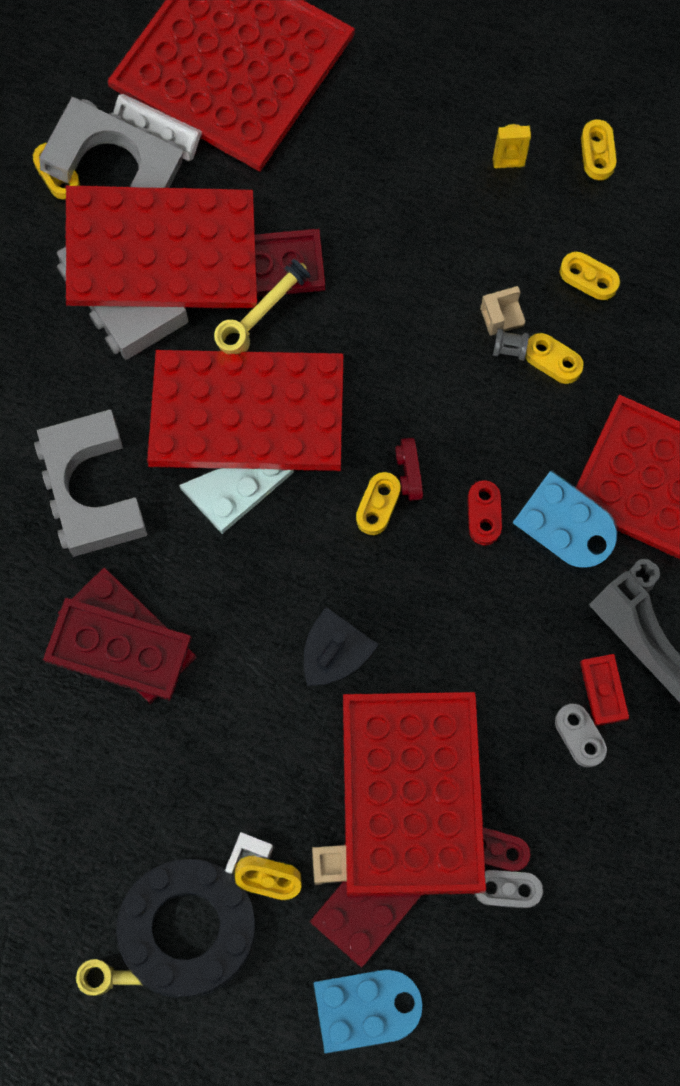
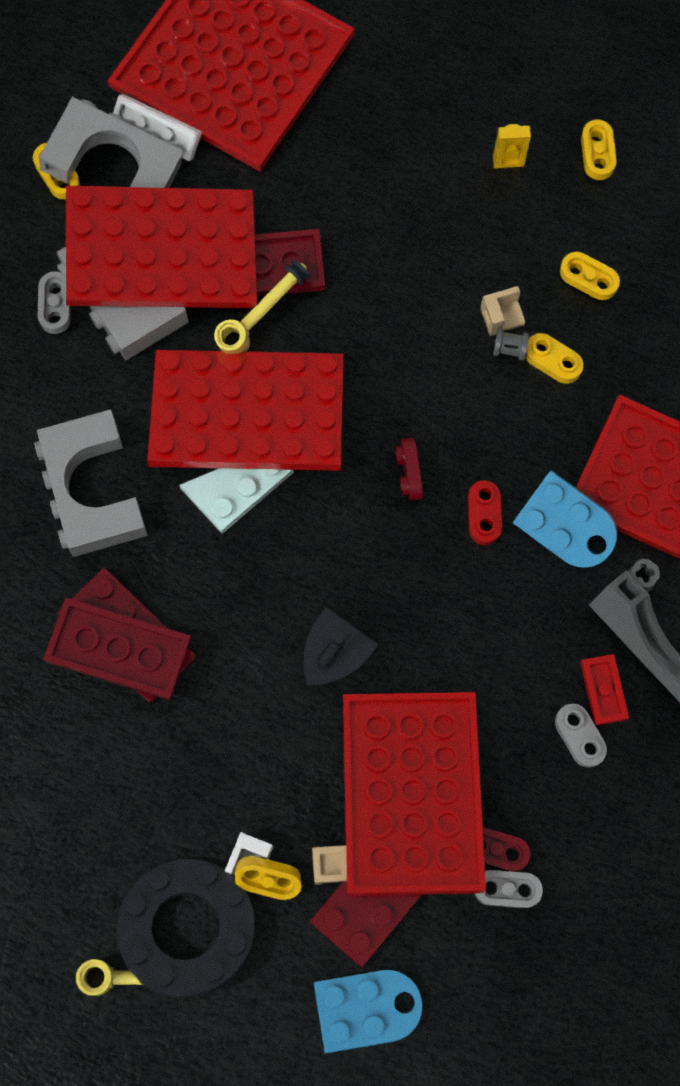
(53, 304): none -> light grey plate
(377, 504): yellow plate -> none

